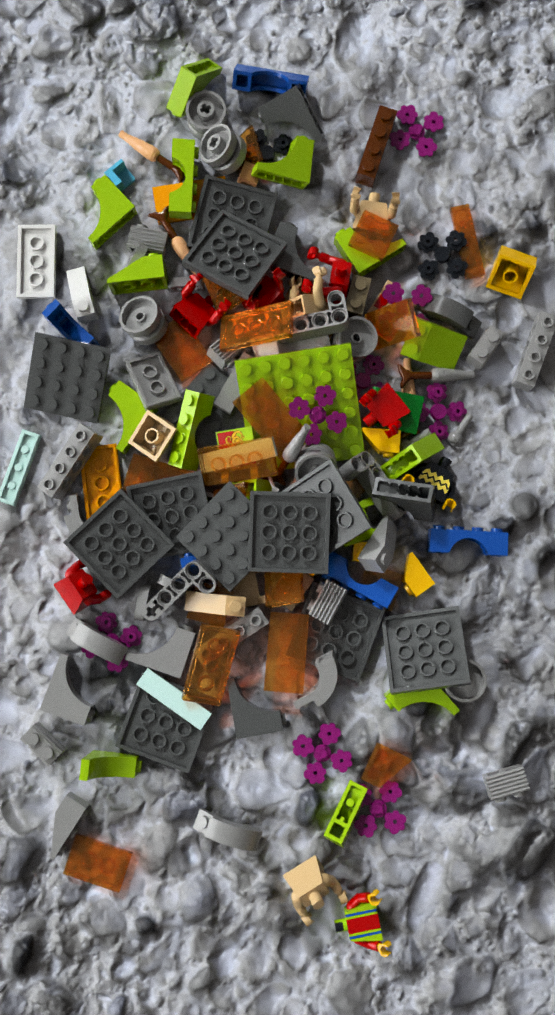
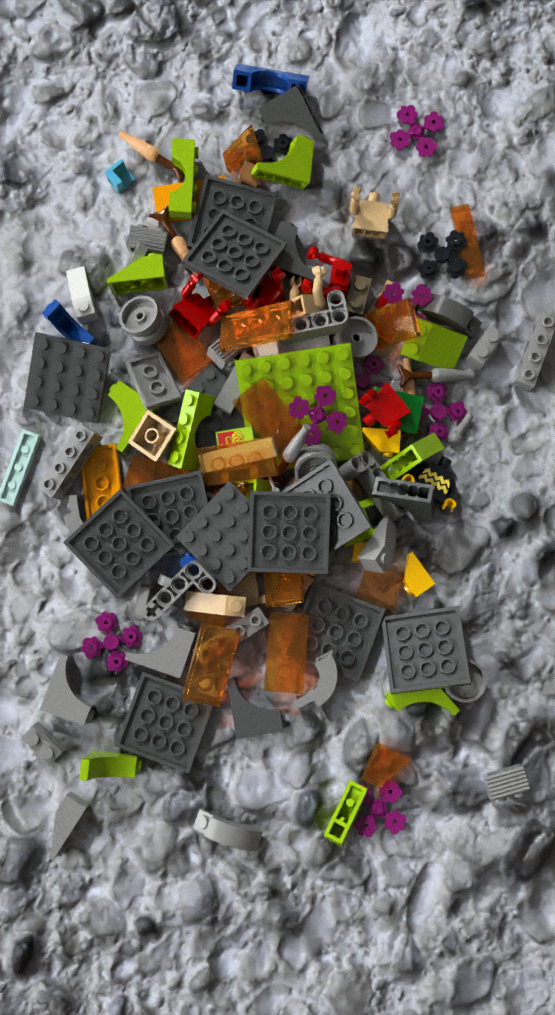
(36, 261): white plate -> none
(78, 589): red torso -> none
(96, 642): light grey arch -> none
(98, 862): clear orange tile -> none
(114, 211): lime arch -> none
(171, 697): light aqua tile -> none
(178, 283): light grey beam -> none
(191, 79): lime arch -> none
(204, 111): light grey wheel -> none
(222, 149): light grey wheel -> none
(310, 885): tan torso -> none
(322, 753): magenta plant -> none
(327, 601): light grey brick -> none
(360, 261): lime arch -> none
(363, 922): torso -> none
(373, 235): clear orange plate -> none
(376, 146): reddish brown arch -> none
(380, 592): blue arch -> none
(405, 443): light grey bar -> none
(492, 543): blue arch -> none
(511, 272): yellow slope -> none

